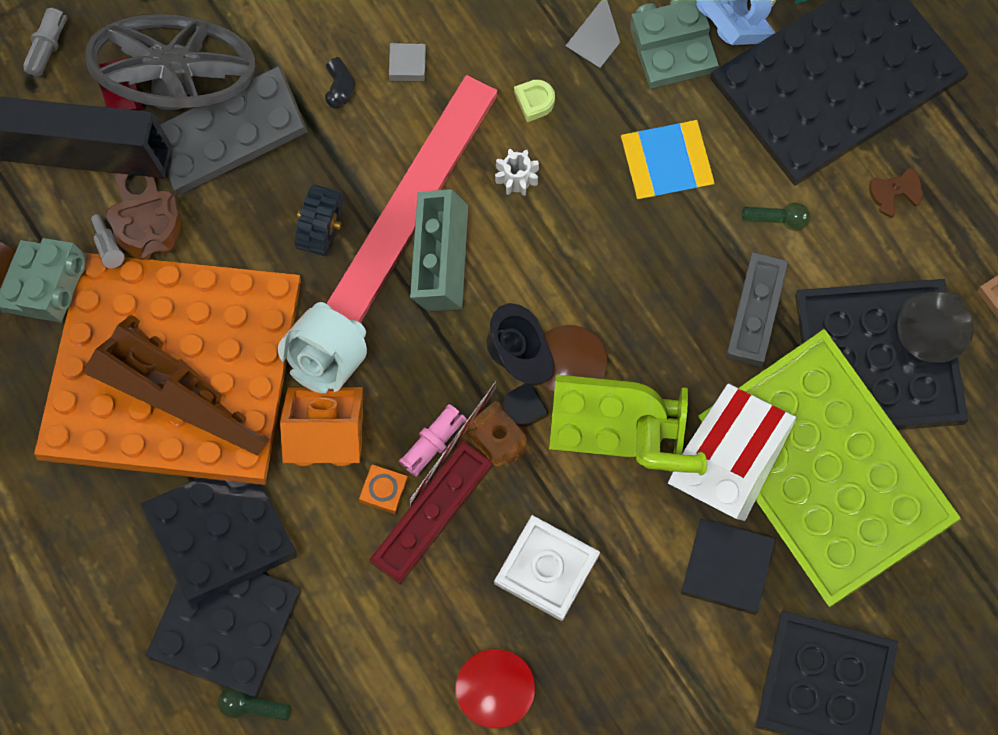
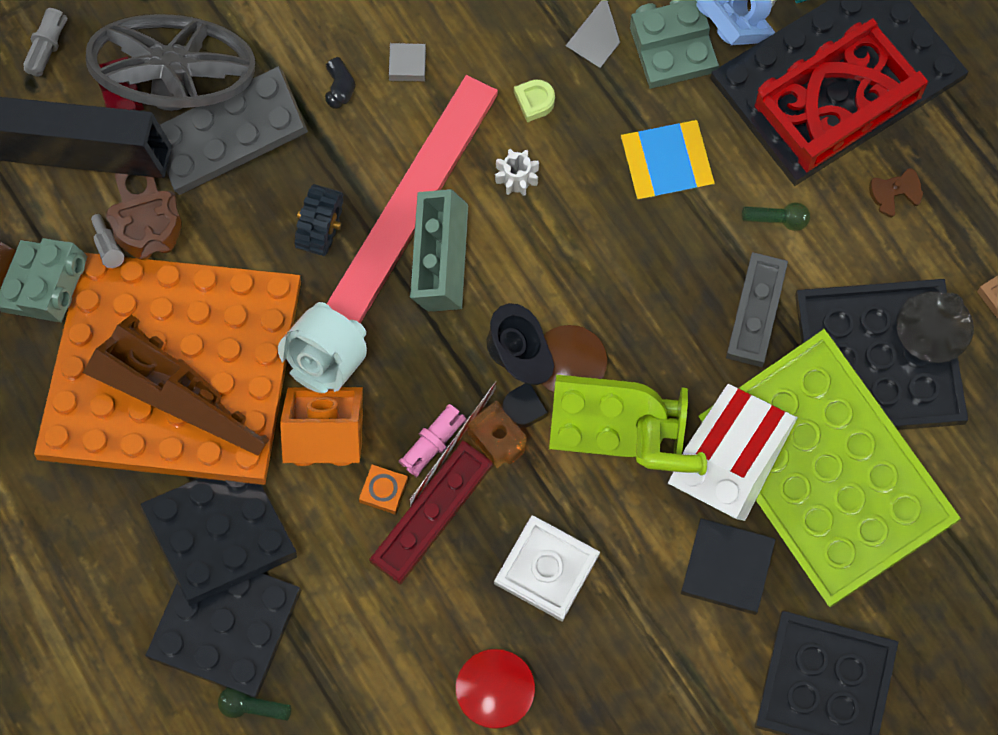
(828, 139): none -> red fence

